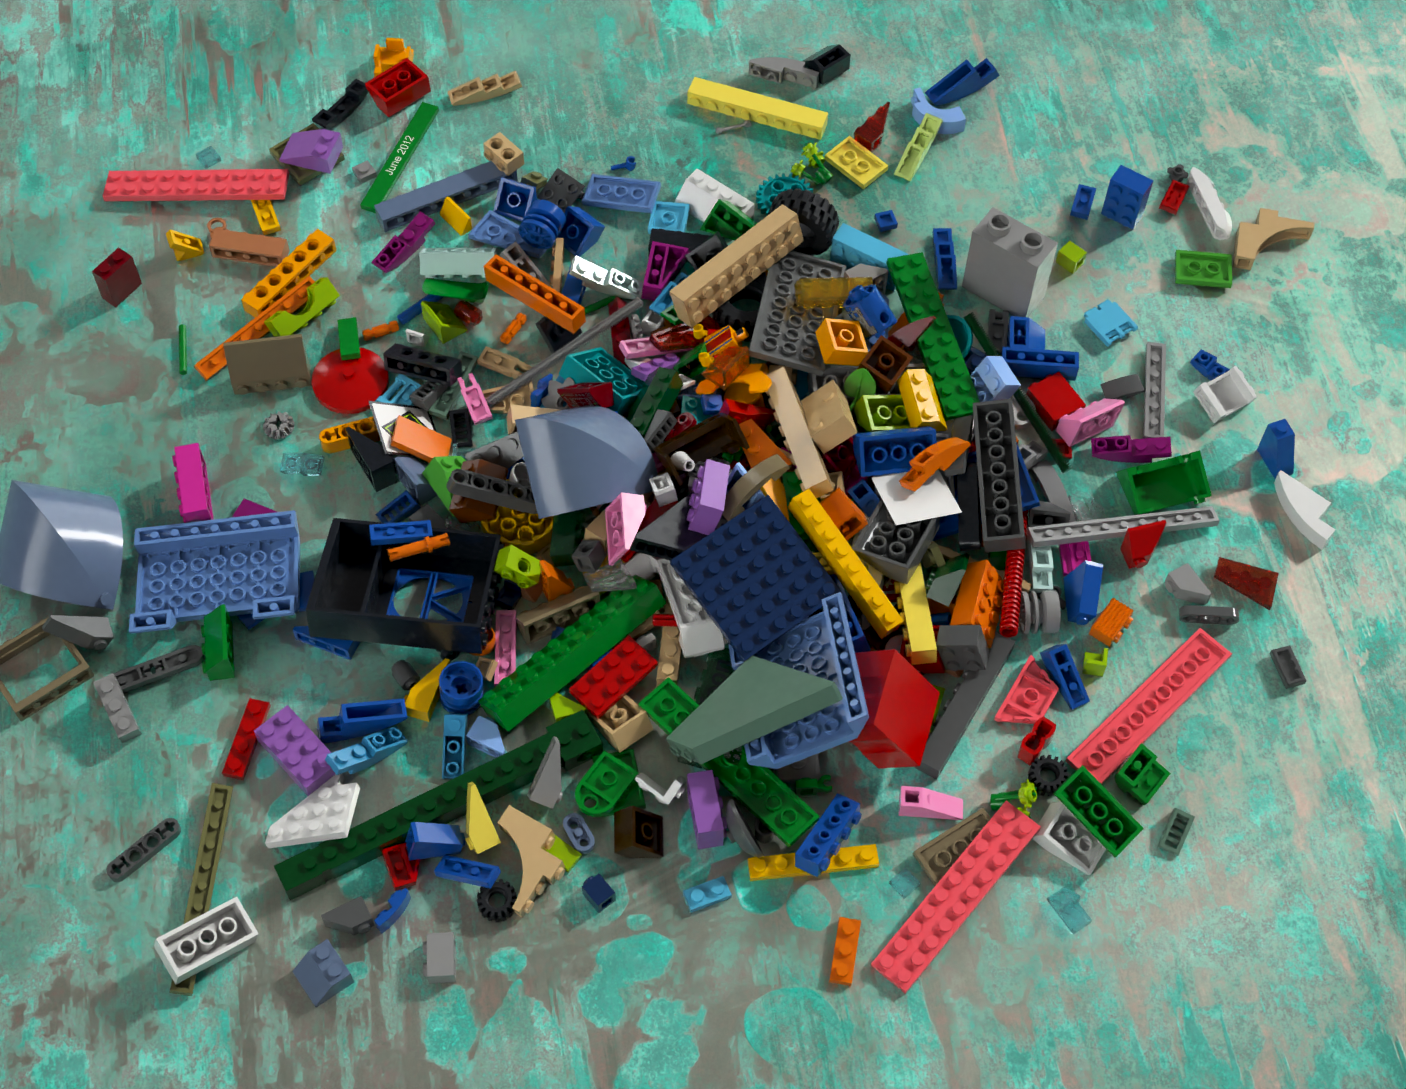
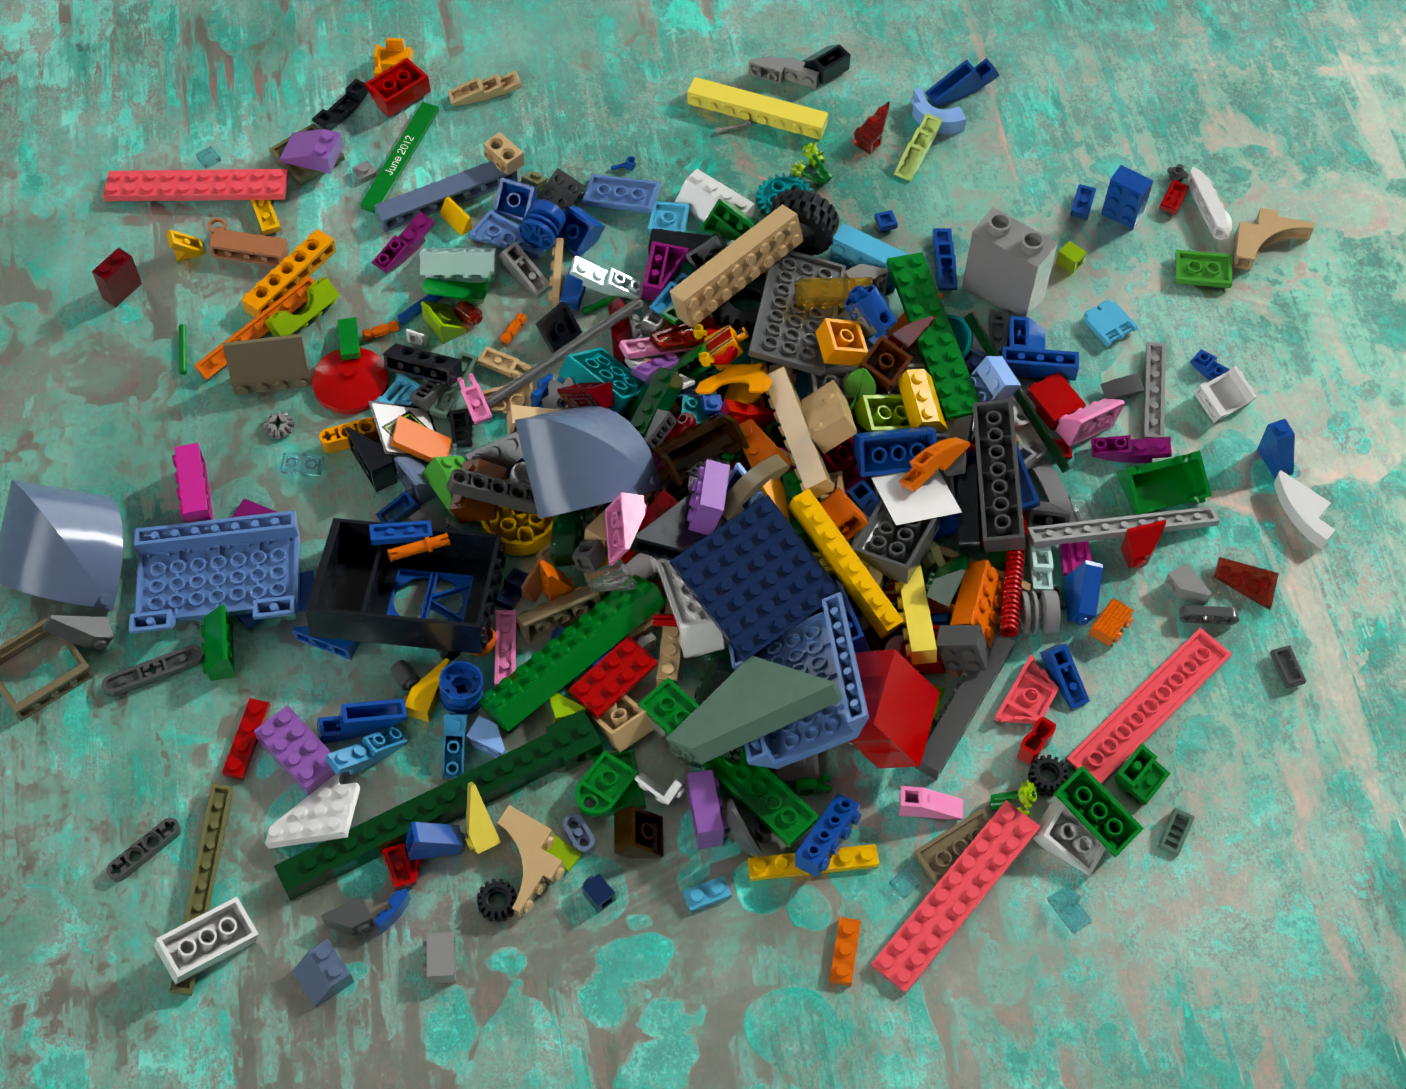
(117, 708): light grey brick -> none
(467, 871): blue plate -> none
(487, 667): tan tile -> none
(518, 566): lime brick -> none
(534, 293): orange brick -> none
(547, 782): light grey slope -> none
(663, 489): white slope -> none
(682, 461): white cone -> none
(727, 366): clear orange slope -> none
(856, 162): light yellow plate -> none
(1095, 663): lime panel -> none

